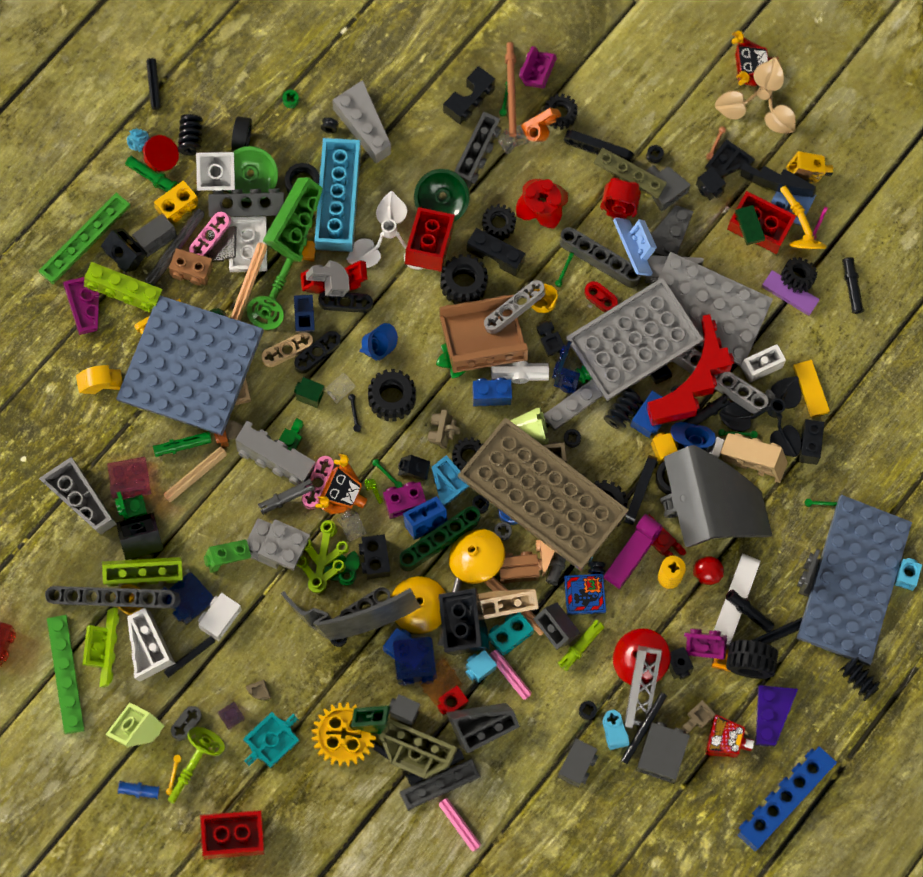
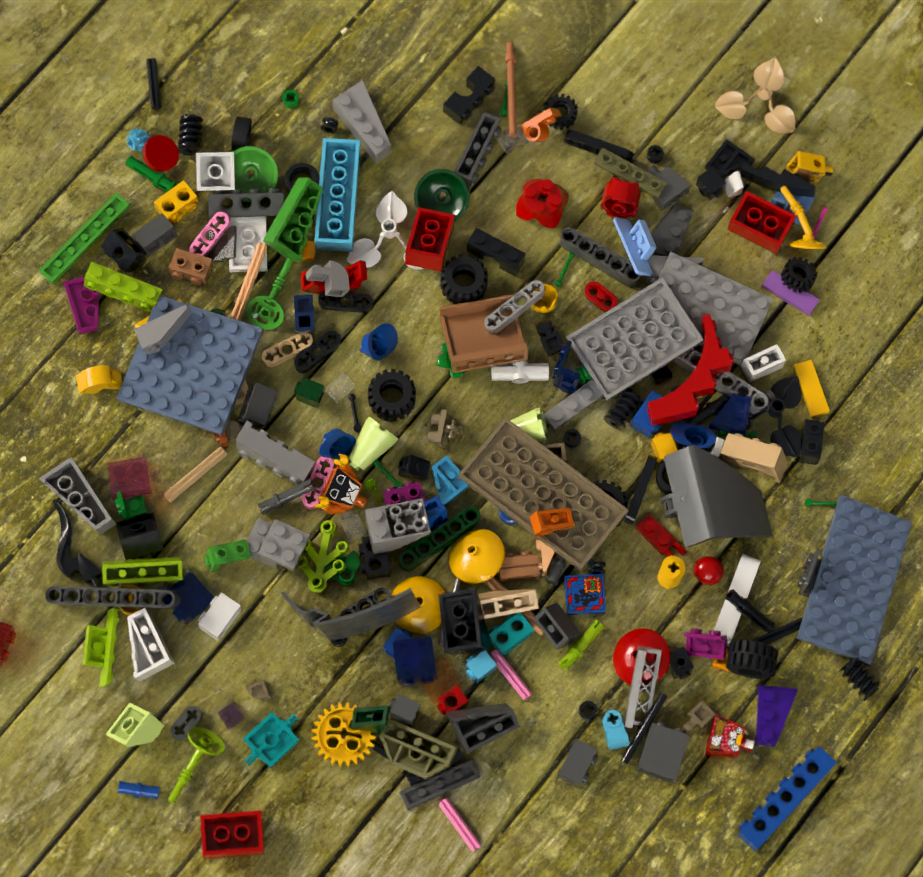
(65, 674): bright green plate -> none
(68, 565): none -> black piece
(160, 330): none -> light grey slope
(177, 243): dark grey axle -> none
(177, 759): yellow hinge -> none
(182, 444): green pin -> none
(189, 656): black bar -> none
(257, 405): none -> dark grey brick
(291, 437): green plate -> none
(336, 443): none -> blue piece
(370, 444): none -> yellowish green cone
(396, 525): none -> light grey slope
(461, 447): black tyre -> none
(476, 500): black bush -> none
(492, 392): blue brick -> none
(502, 212): black tyre -> none
(508, 528): dark grey bush -> none
(537, 68): magenta bracket -> none
(547, 521): none -> orange plate
(633, 552): magenta beam -> none
(721, 130): nougat hinge -> none
(733, 415): none -> clear blue wing
(734, 185): none -> white slope
(748, 58): torso -> none
(749, 225): dark green tile -> none
(851, 278): black pin -> none
(905, 581): medium azure brick -> none

